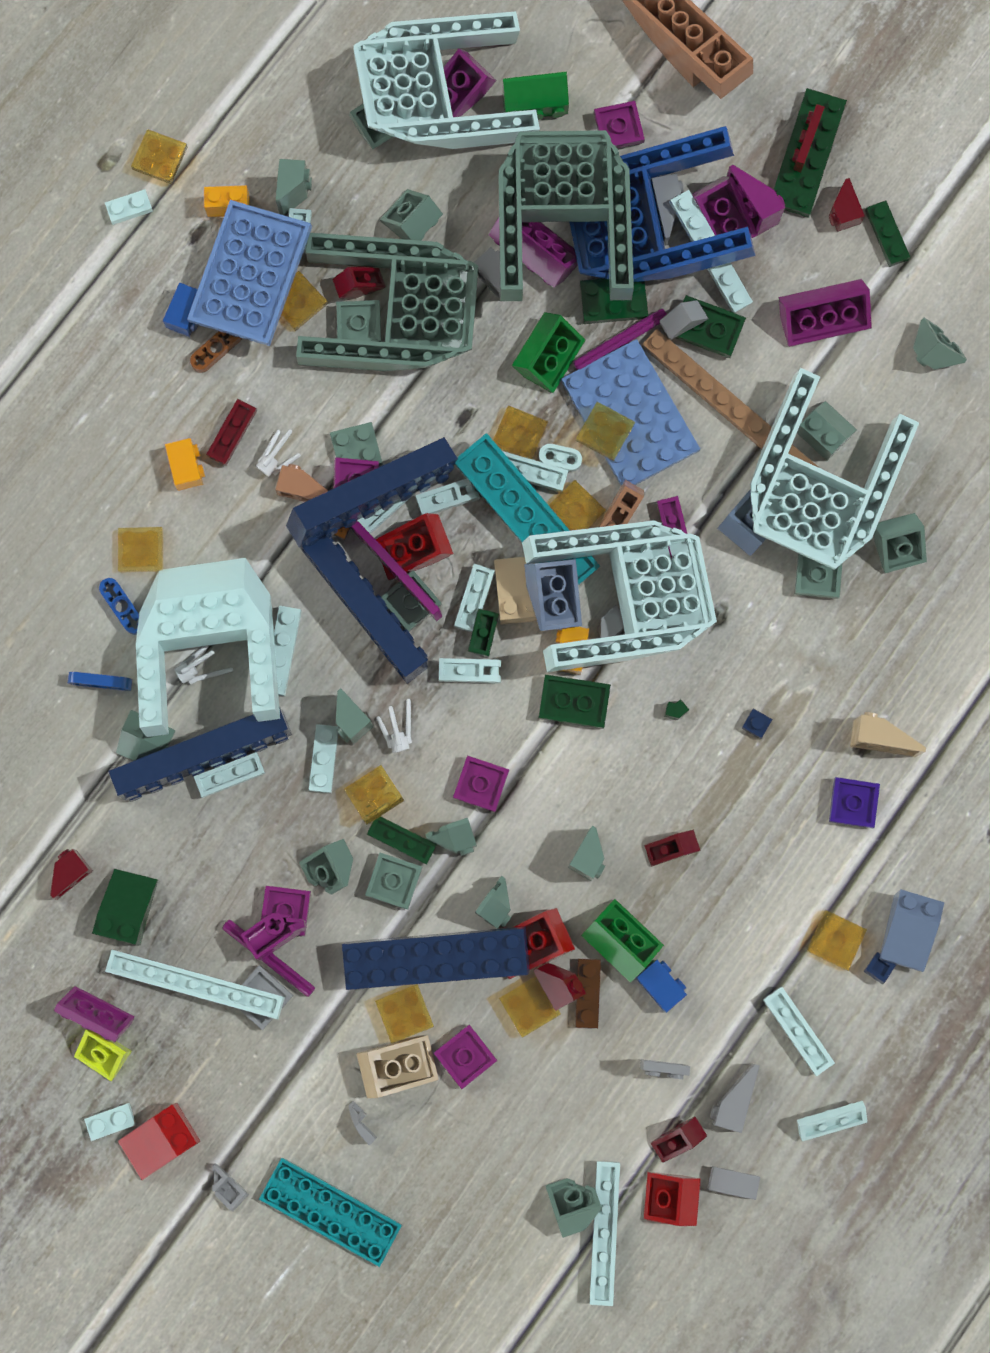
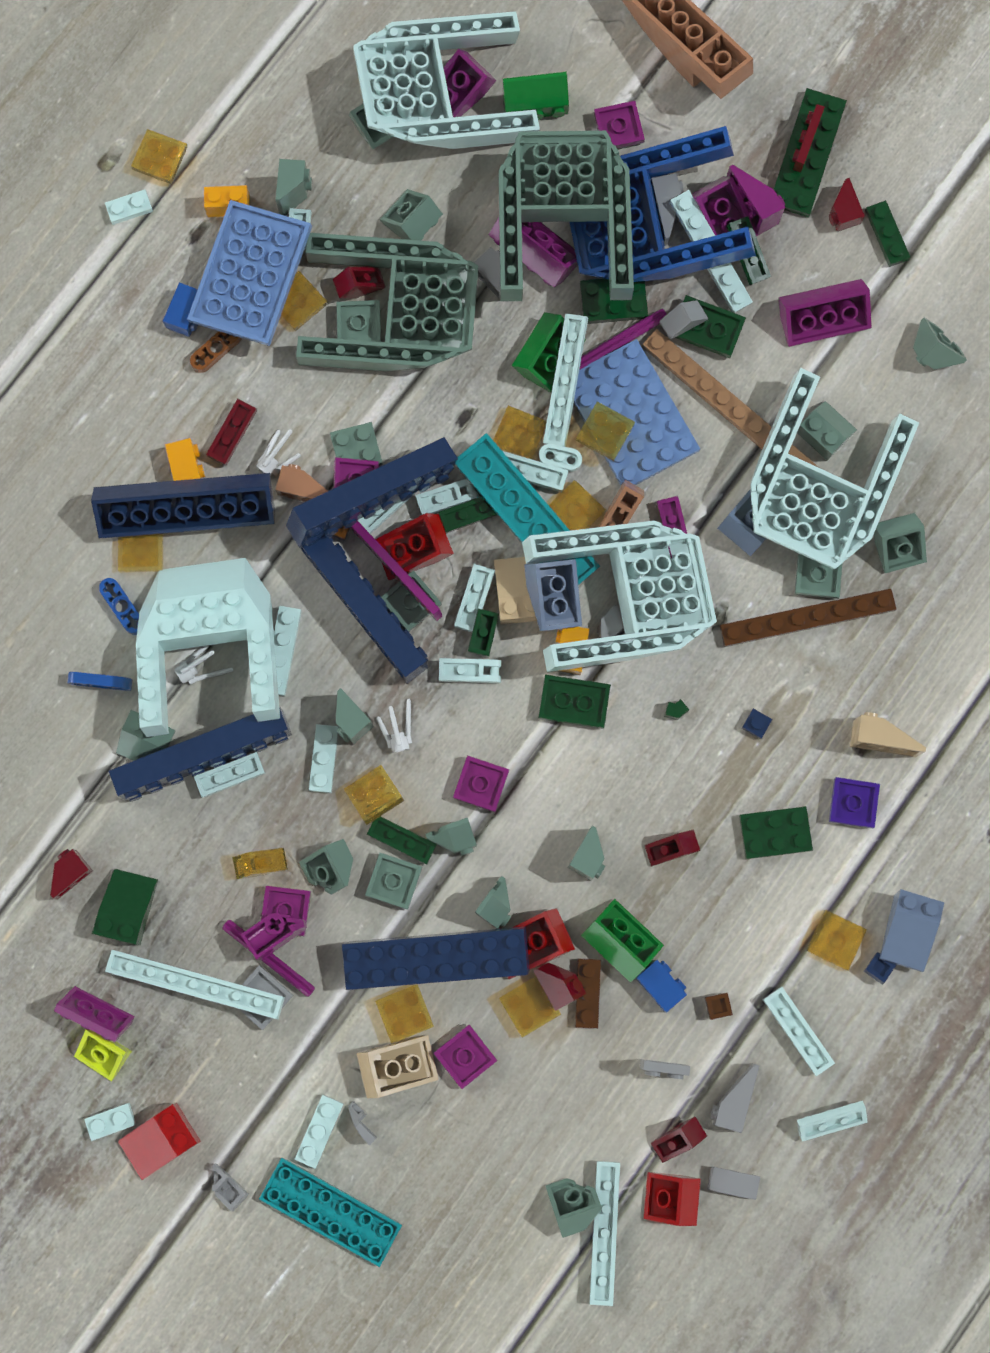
(183, 505): none -> dark blue brick
(259, 863): none -> clear yellow slope
(319, 1131): none -> light aqua plate
(466, 514): none -> dark green plate
(565, 379): none -> light aqua plate
(718, 1006): none -> reddish brown plate
(754, 267): none -> plate
(775, 832): none -> dark green plate
(807, 617): none -> reddish brown plate

